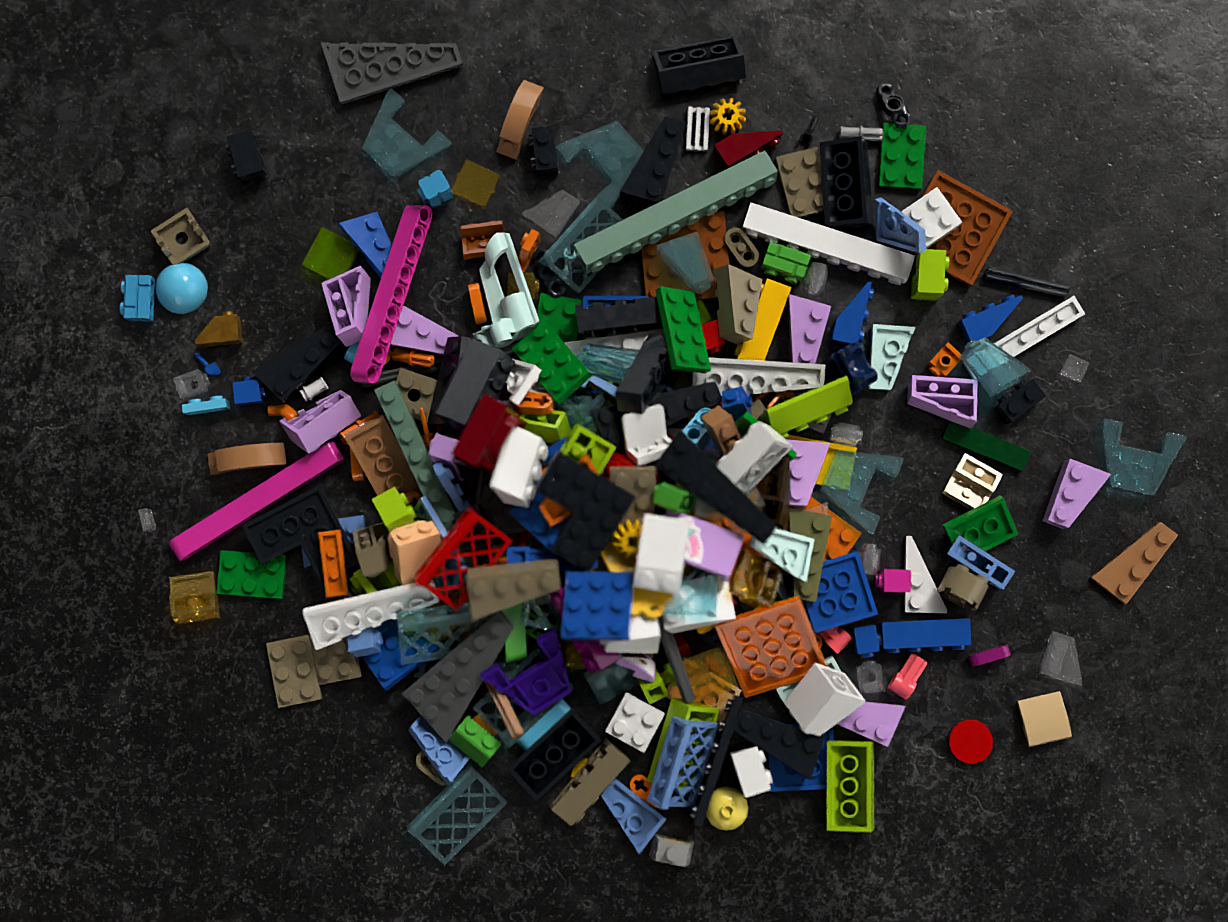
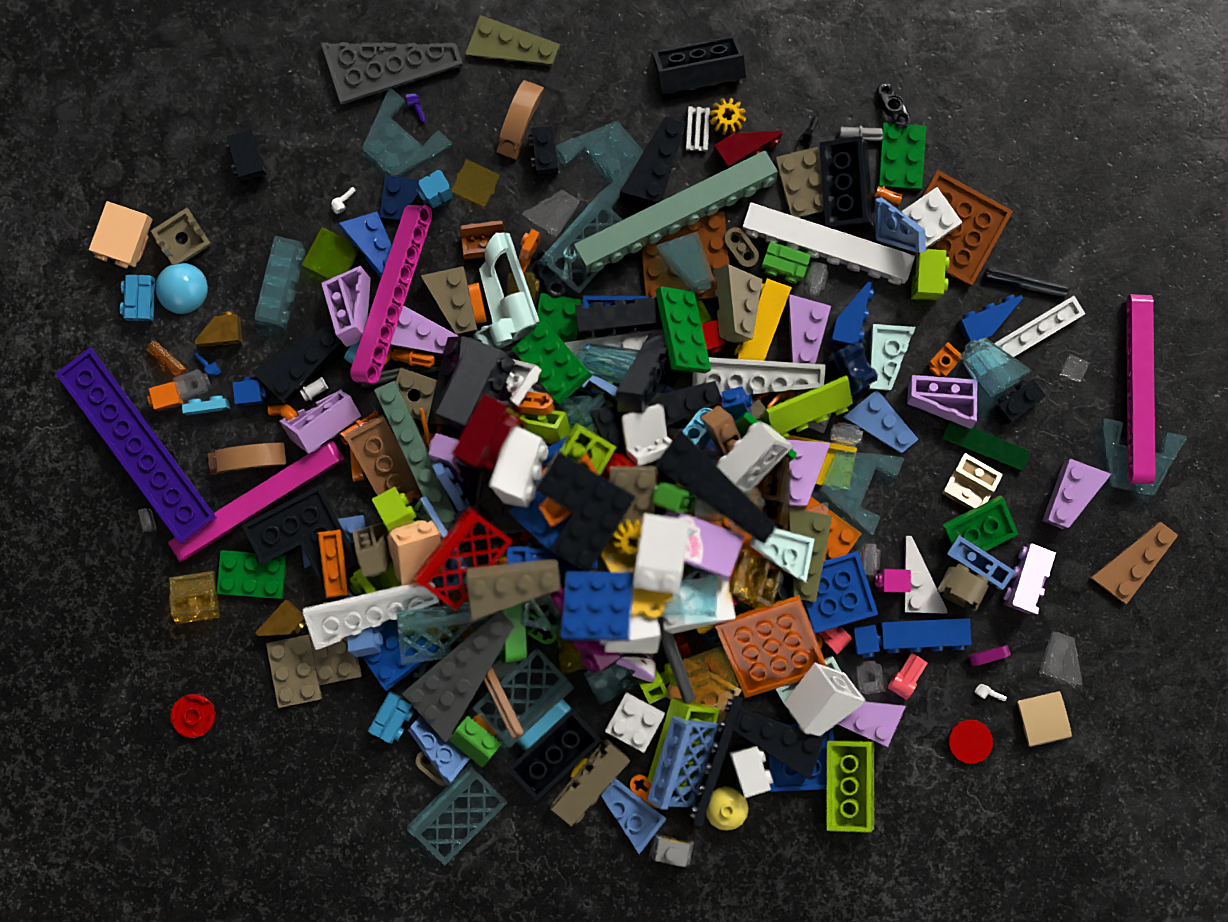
(120, 235): none -> light nougat brick
(136, 445): none -> dark purple plate
(164, 397): none -> orange brick
(166, 359): none -> clear orange pin
(192, 715): none -> red tile
(279, 282): none -> clear light blue brick
(283, 621): none -> pearl gold slope
(337, 203): none -> white hand
(391, 718): none -> dark azure brick
(396, 195): none -> dark blue wing
(413, 100): none -> dark purple hand
(453, 298): none -> dark tan wedge
(504, 42): none -> olive wing
(539, 684): dark purple wing -> none
(881, 421): none -> medium blue wing
(890, 196): none -> orange pin
(983, 690): none -> white hand
(1029, 578): none -> wedge
(1140, 389): none -> dark pink beam

